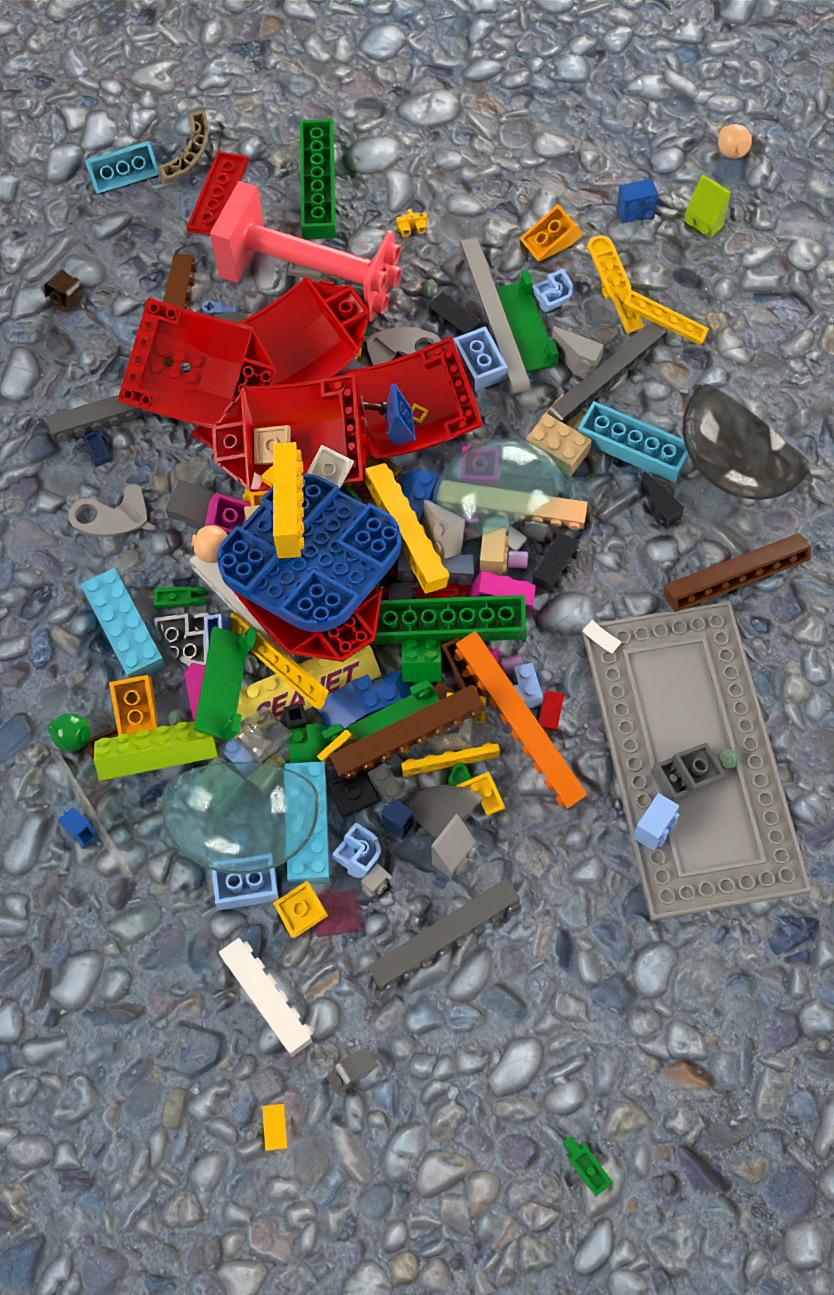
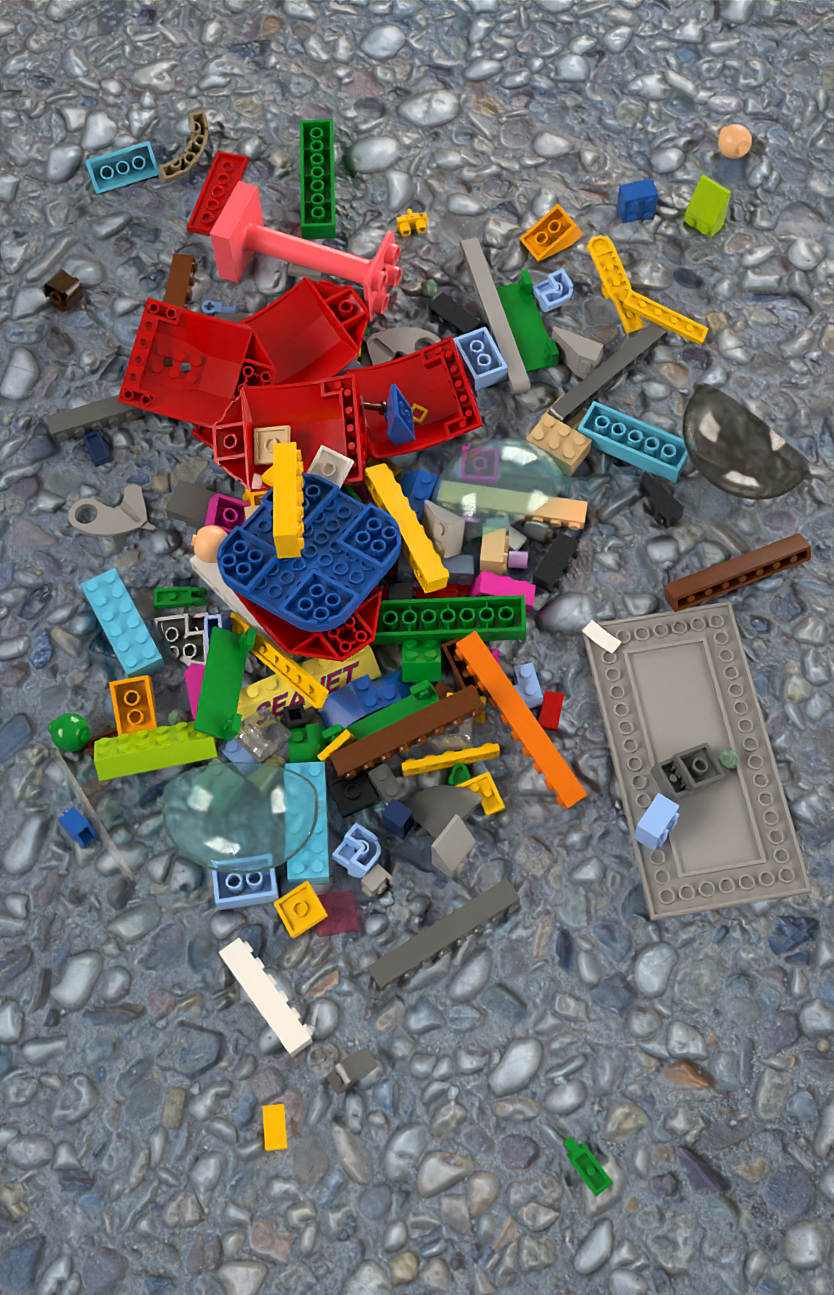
(509, 663): lavender gear -> none

